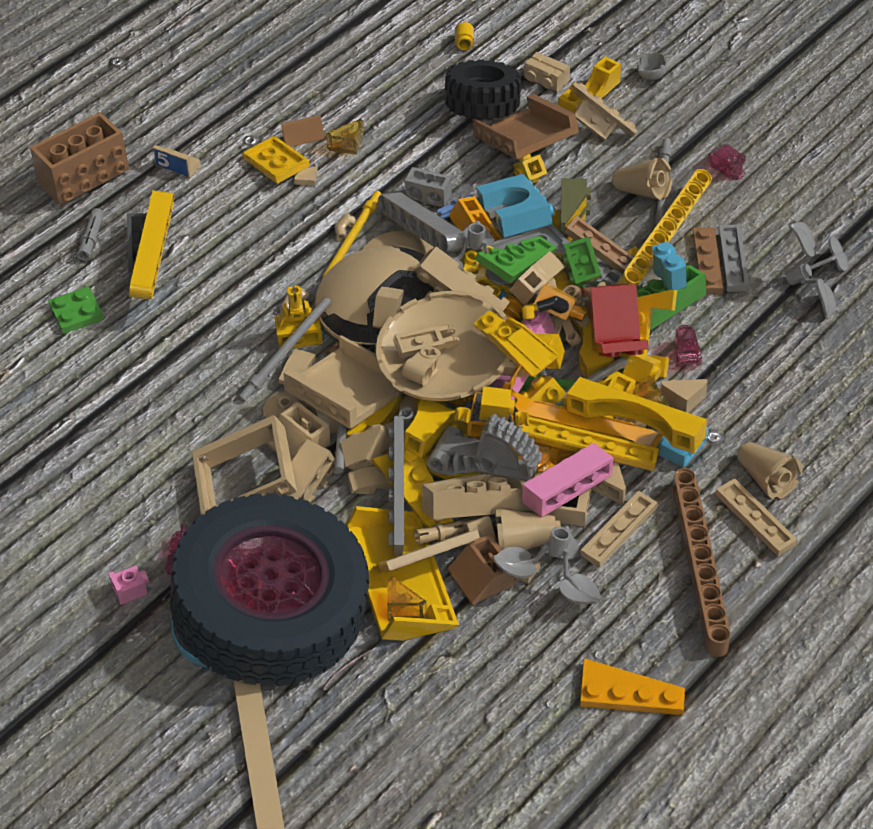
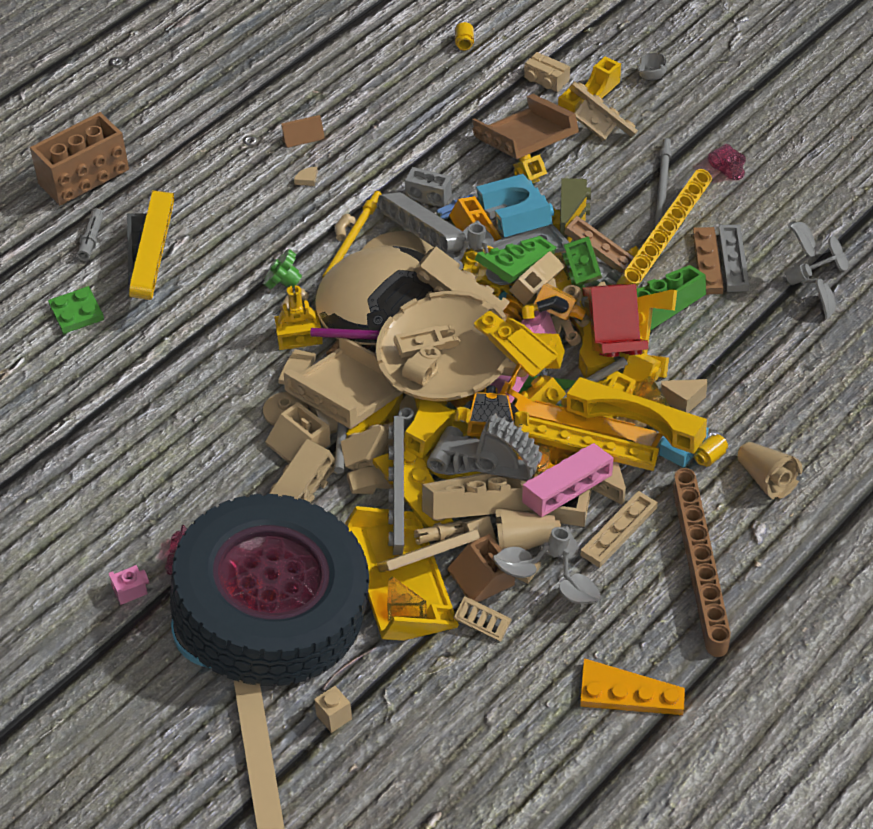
(175, 161): panel -> none
(237, 444): tan window -> none
(257, 381): light grey bar -> none
(275, 159): yellow tile -> none
(283, 271): none -> bright green plant
(333, 709): none -> tan brick
(344, 333): none -> magenta bar
(346, 138): clear yellow slope -> none
(386, 304): tan slope -> none
(463, 610): none -> tan slope
(482, 89): black tyre -> none
(496, 401): yellow brick -> none
(645, 179): tan cone -> none
(669, 266): medium azure brick -> none
(687, 346): clear pink piece -> none
(711, 450): none -> yellow brick
(756, 517): tan plate -> none

